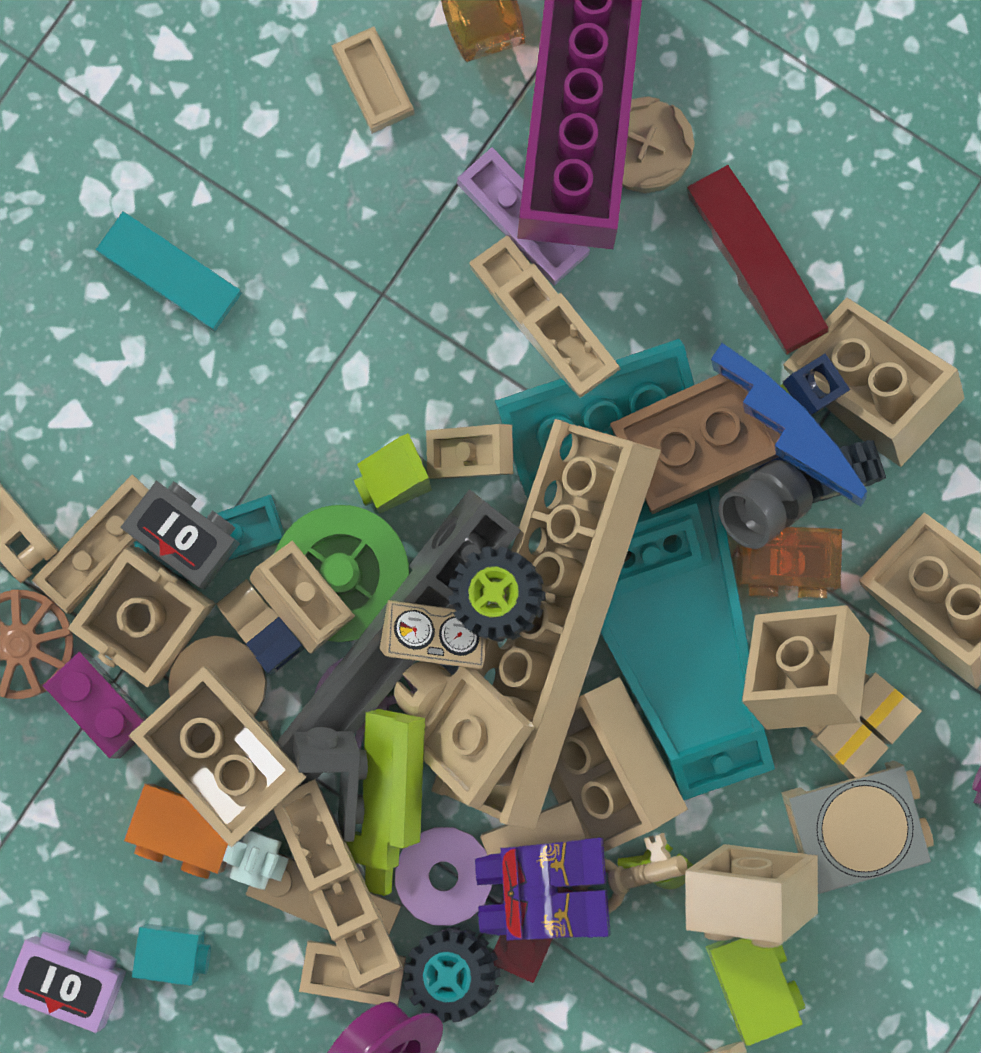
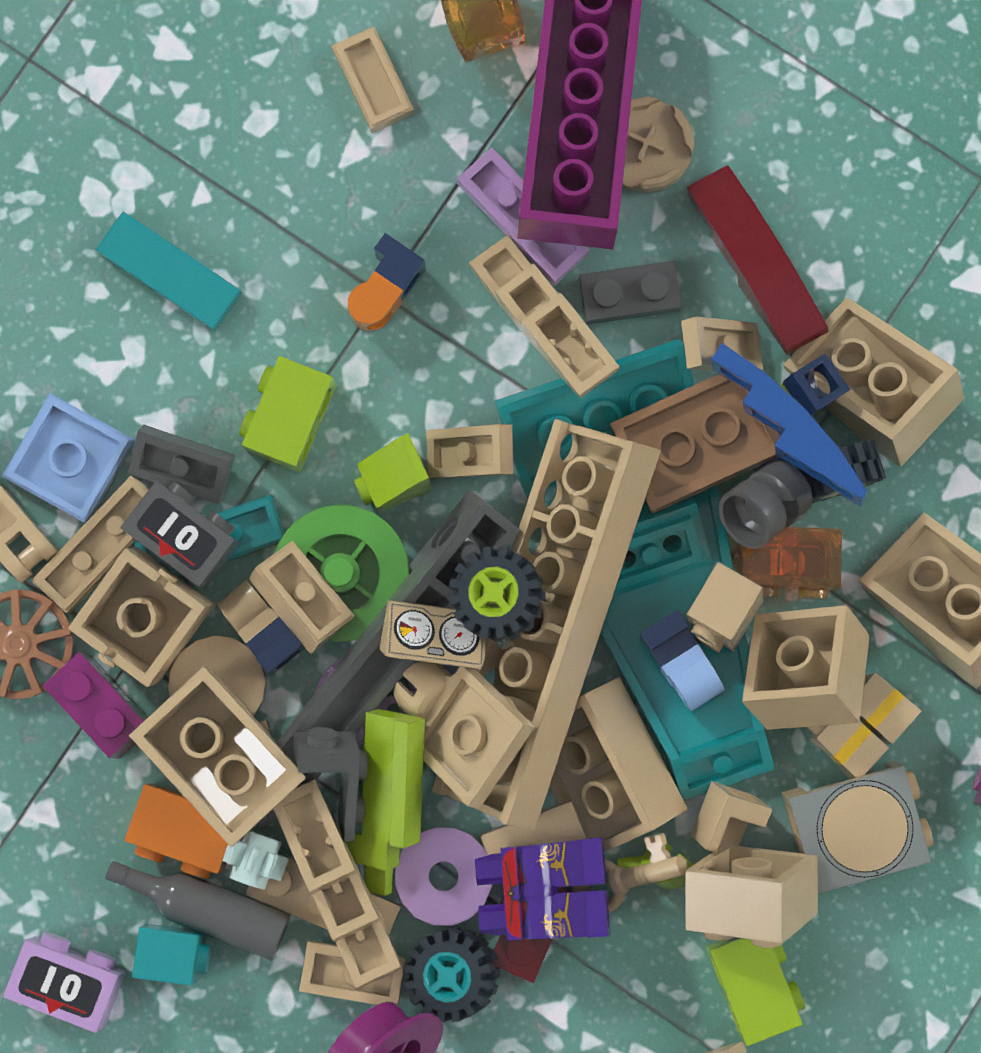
(68, 458): none -> light blue tile
(190, 464): none -> dark grey plate
(209, 909): none -> dark grey piece
(287, 413): none -> lime brick
(380, 297): none -> leg
(630, 292): none -> dark grey plate
(682, 660): none -> leg
(704, 336): none -> tan plate
(724, 608): none -> tan brick
(726, 816): none -> tan panel

